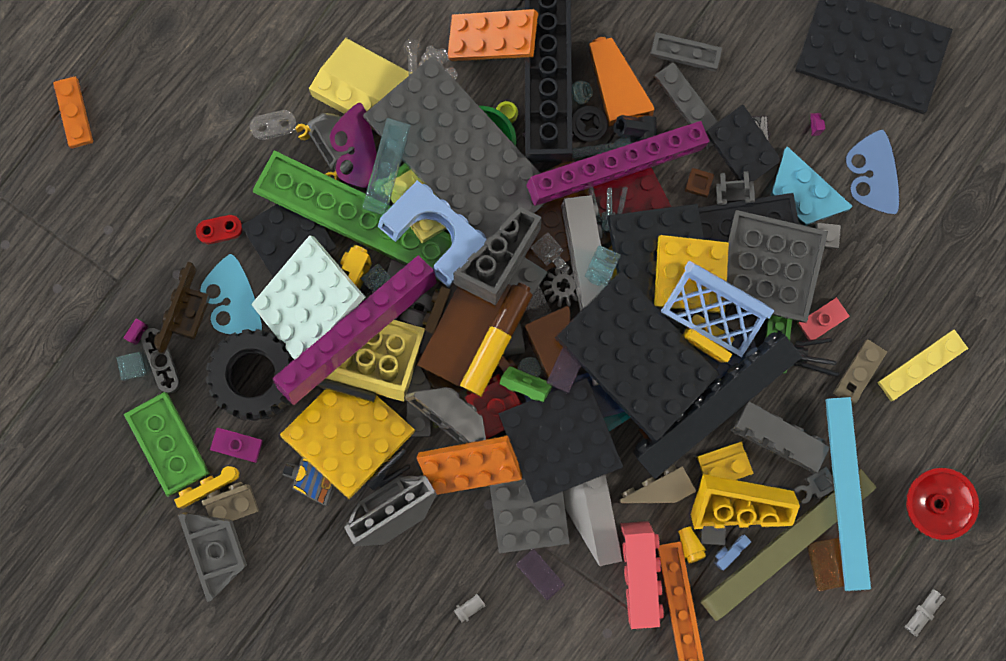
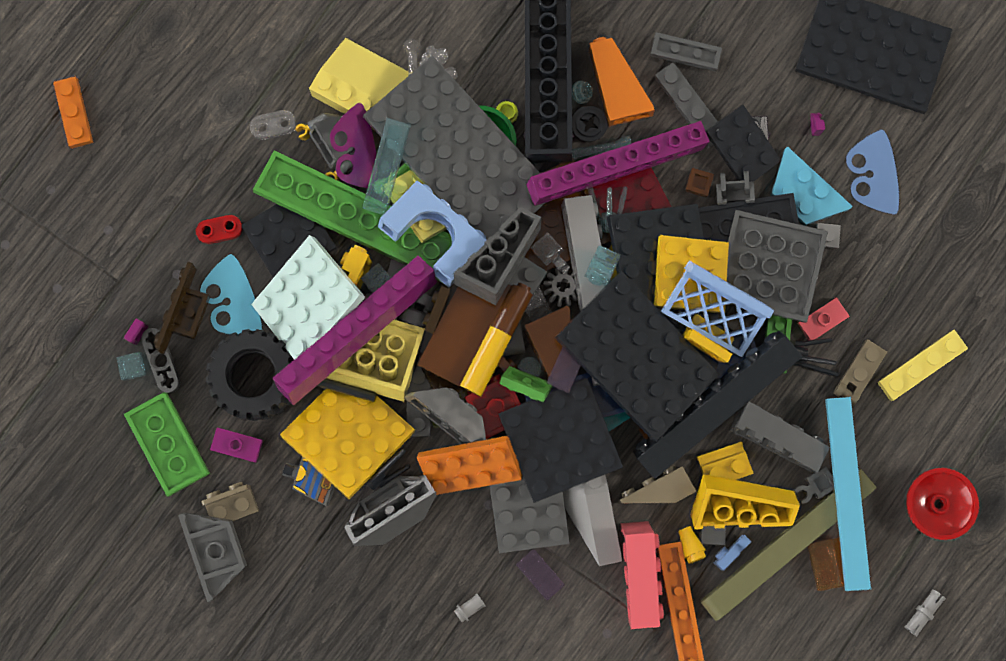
(208, 485): yellow plate -> none
(492, 35): orange plate -> none
(636, 128): black piece -> none

